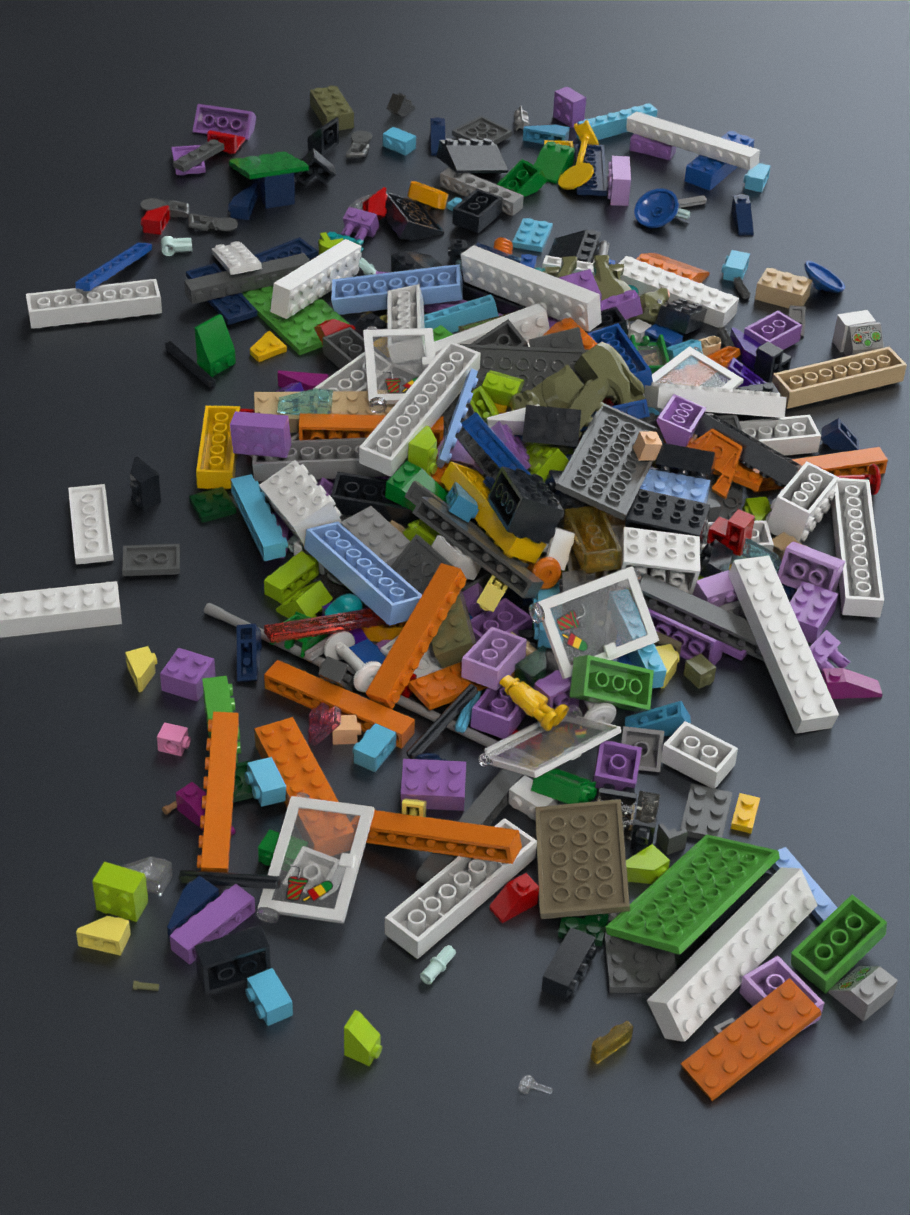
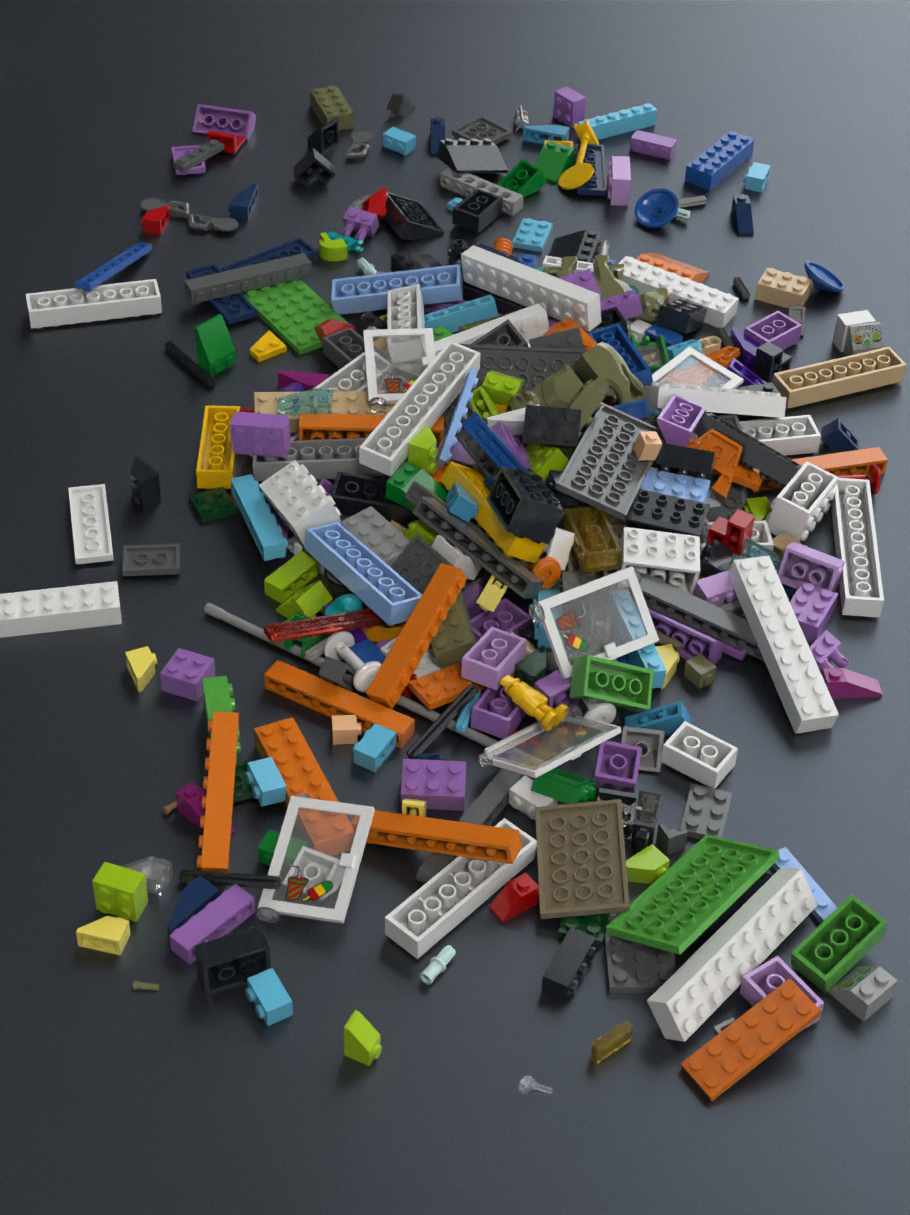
(173, 739): bright pink brick -> none
(175, 245): light aqua piece -> none
(236, 258): white plate -> none
(248, 652): dark blue slope -> none
(273, 175): piece -> none
(314, 278): white brick -> none
(323, 722): clear pink plate -> none
(427, 195): light orange beam -> none
(693, 140): white brick -> none
(735, 265): medium azure brick -> none
(745, 813): yellow plate -> none

